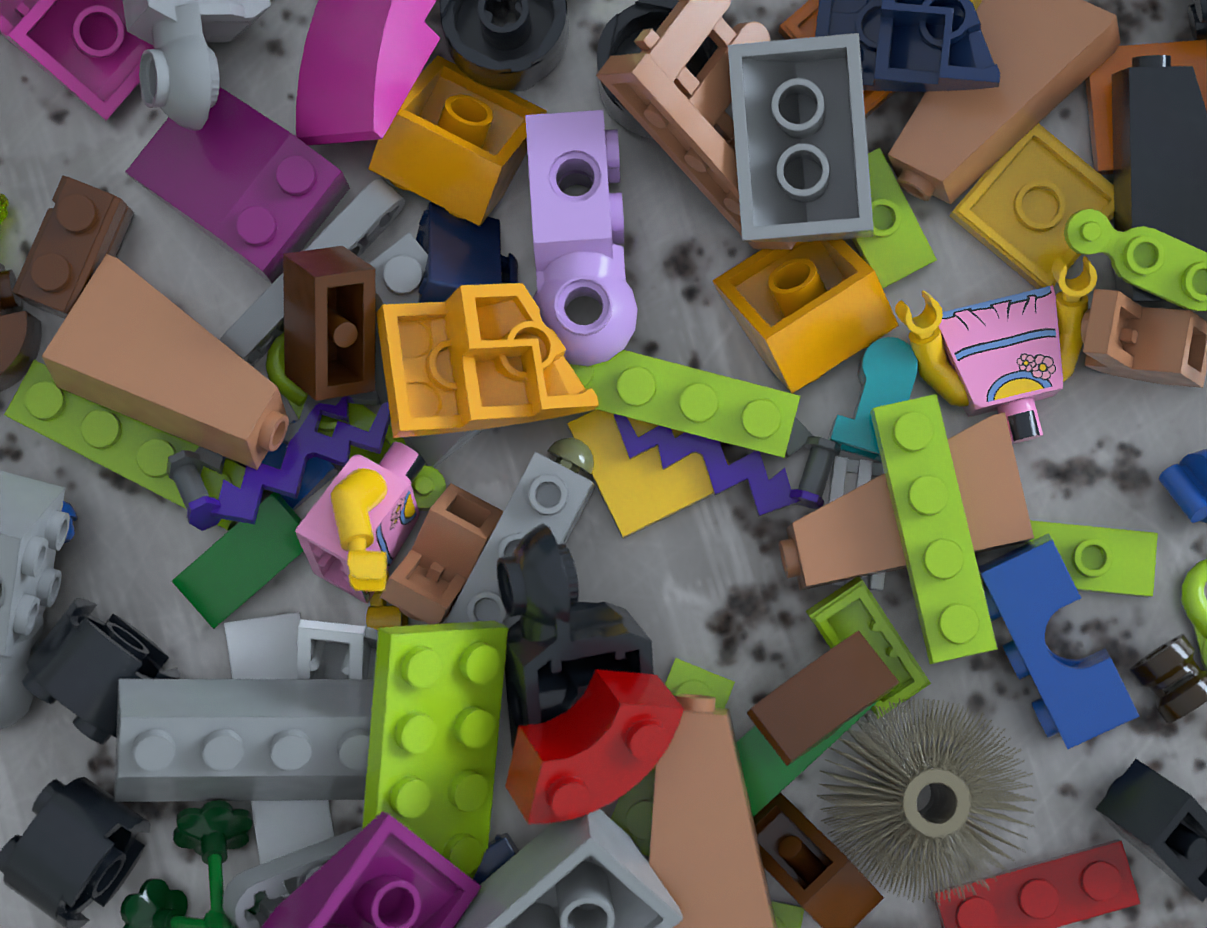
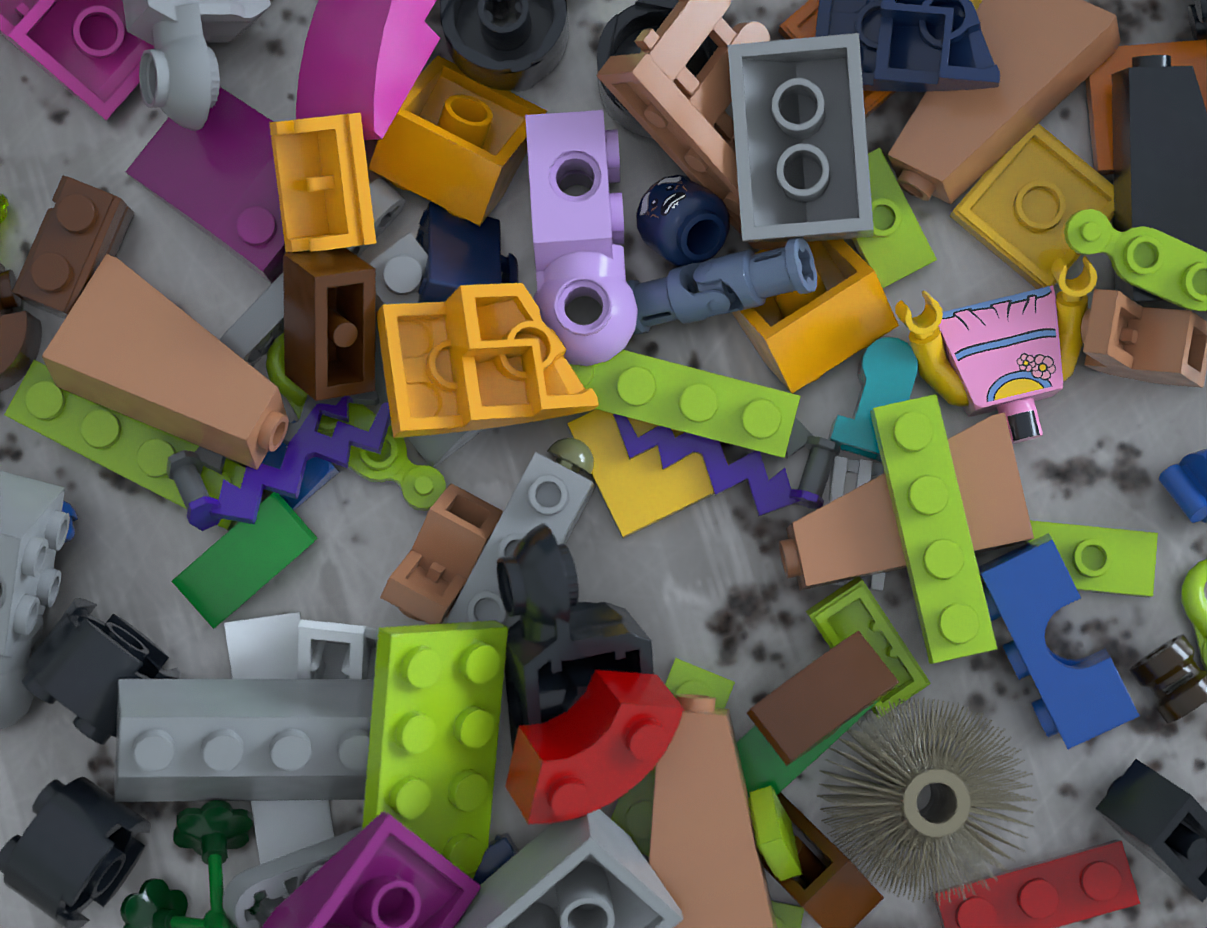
(323, 183): none -> light orange hinge
(362, 526): torso -> none
(682, 220): none -> dark blue head
(724, 285): none -> sand blue piece
(774, 833): none -> lime tile

